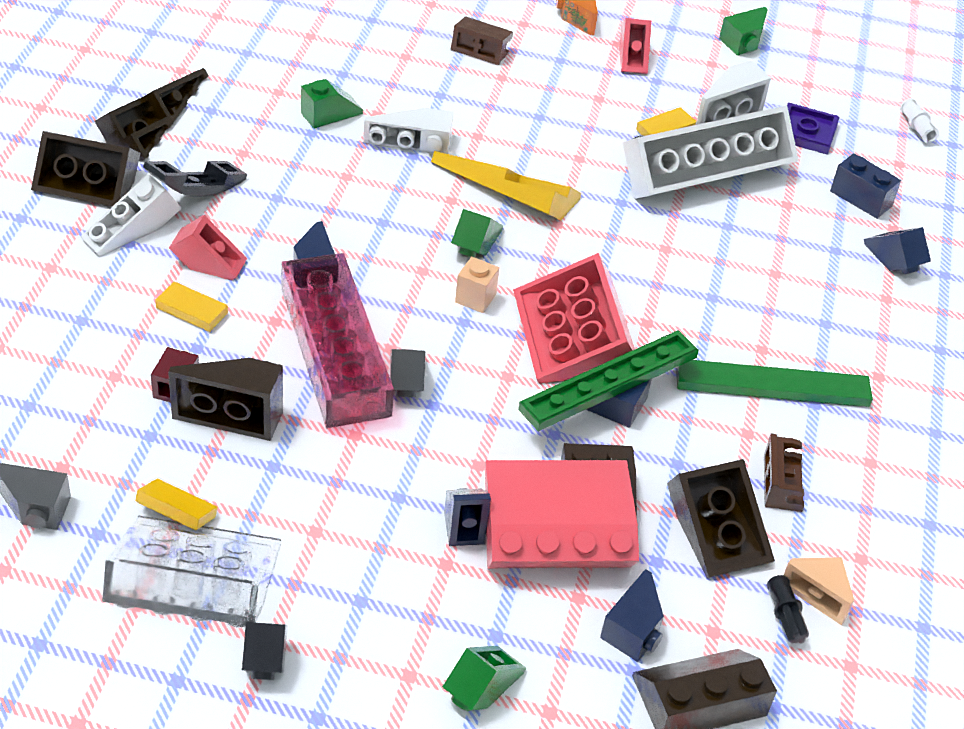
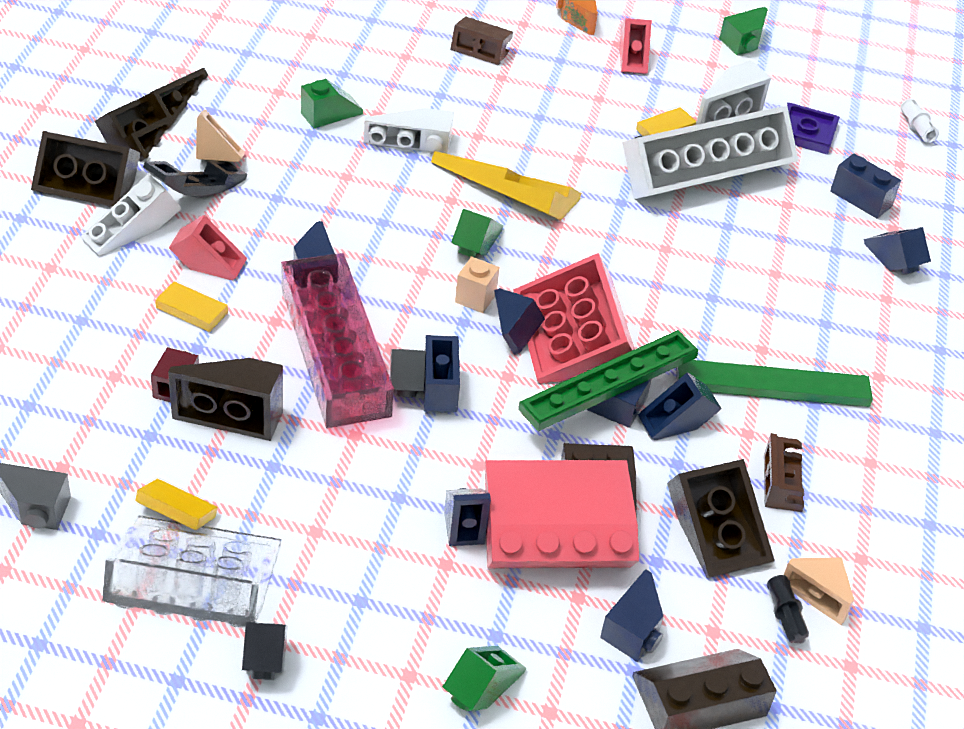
(214, 141): none -> light nougat slope
(441, 373): none -> dark blue brick
(518, 318): none -> dark blue slope
(680, 409): none -> dark blue slope

